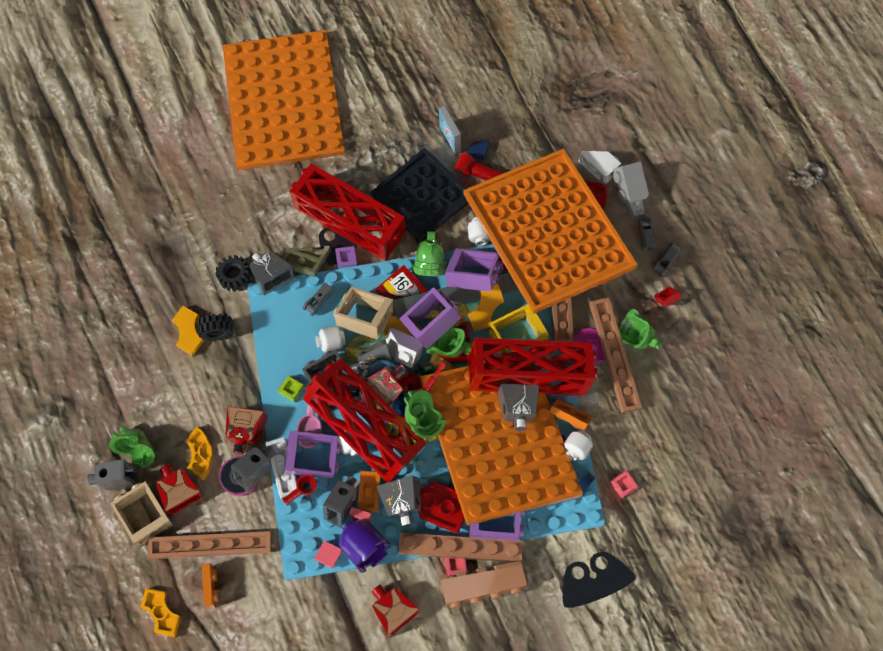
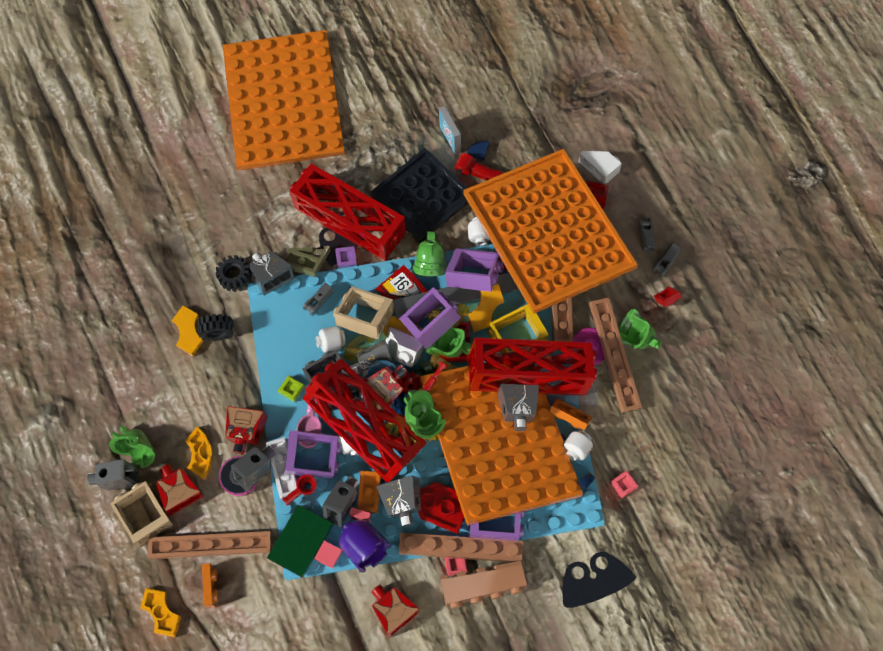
(300, 541): none -> dark green tile
(631, 187): light grey hinge -> none

